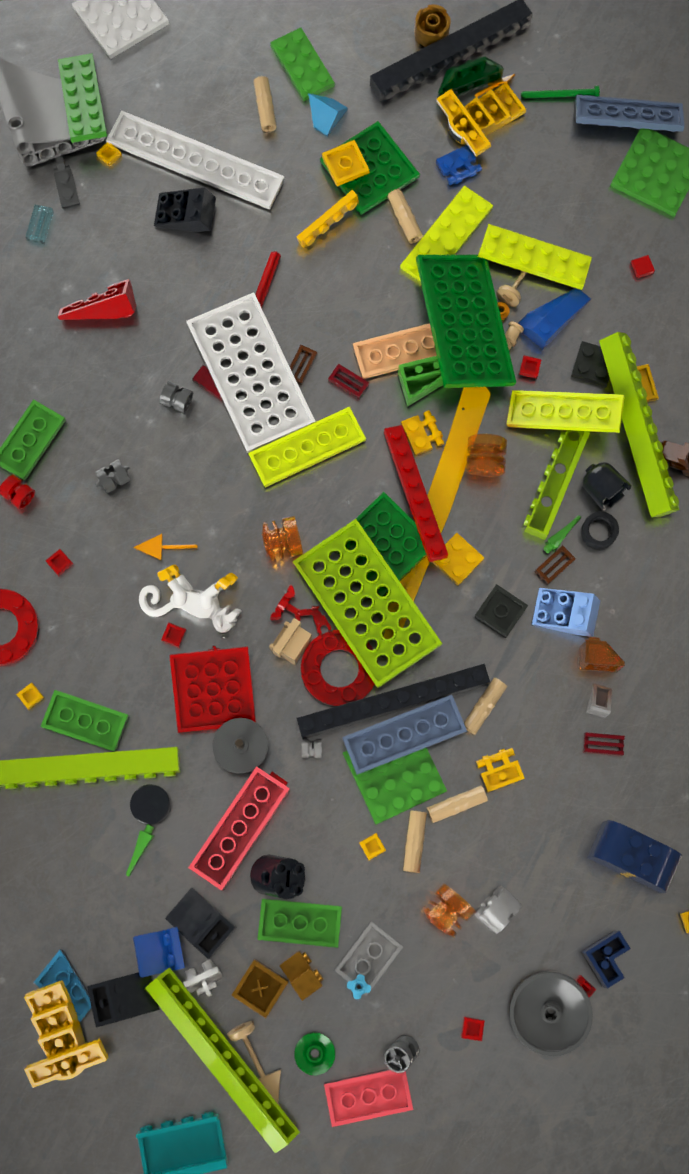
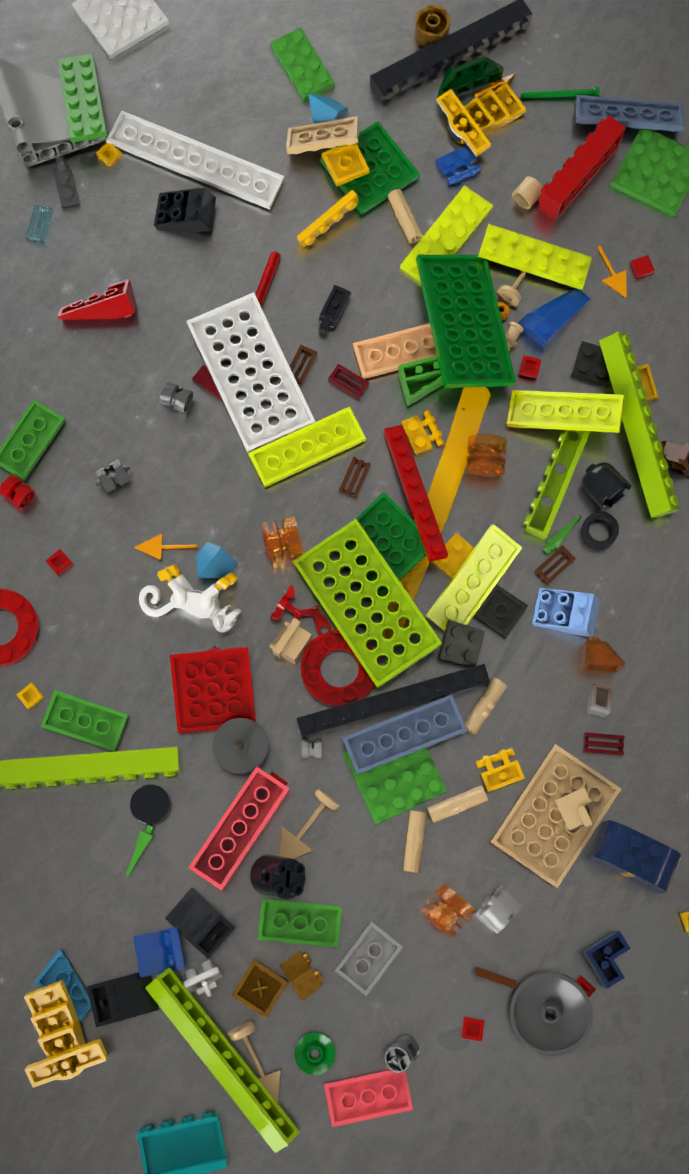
(173, 635): red tile -> none
(214, 562): none -> dark azure slope
(265, 104): tan axle -> none
(291, 845): none -> tan piece
(322, 135): none -> tan plate
(333, 308): none -> black hinge
(360, 463): none -> reddish brown tile
(360, 980): medium azure plate -> none
(372, 846): yellow tile -> none
(461, 644): none -> pearl dark grey plate
(475, 579): none -> neon yellow plate
(495, 977): none -> reddish brown tile
(527, 192): none -> tan piece
(535, 828): none -> tan plate
(573, 809): none -> tan plate
(581, 167): none -> red brick
(616, 281): none -> light orange piece

